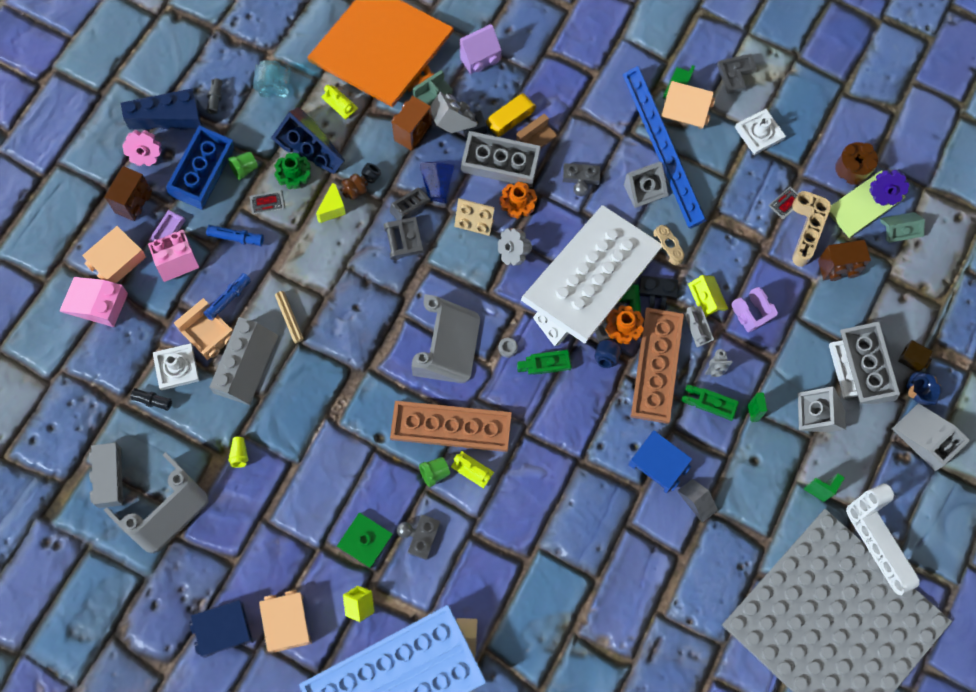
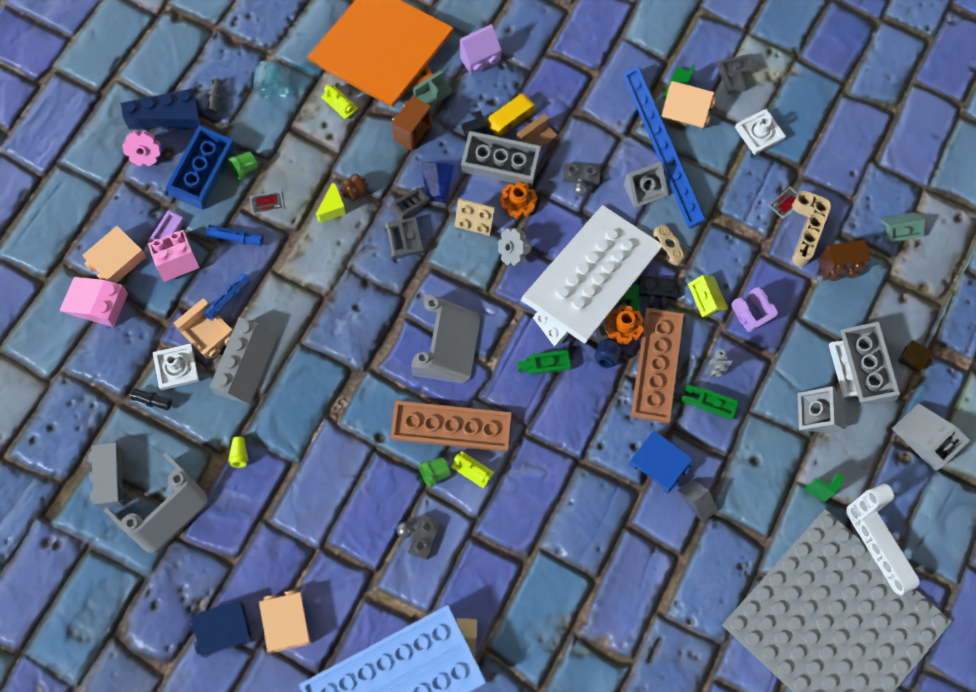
(128, 193): reddish brown brick -> none
(289, 317): tan axle -> none
(292, 170): green plant -> none
(302, 135): dark blue wedge -> none
(358, 603): neon yellow panel -> none
(364, 540): green plate -> none
(371, 171): black tile -> none
(451, 114): light grey slope -> none
(507, 347): light grey tile -> none
(698, 326): light grey hinge -> none
(757, 407): green plate -> none
(856, 163): reddish brown brick -> none
(858, 209): yellowish green tile -> none
(889, 187): dark purple plant -> none
(924, 388): dark blue hair -> none

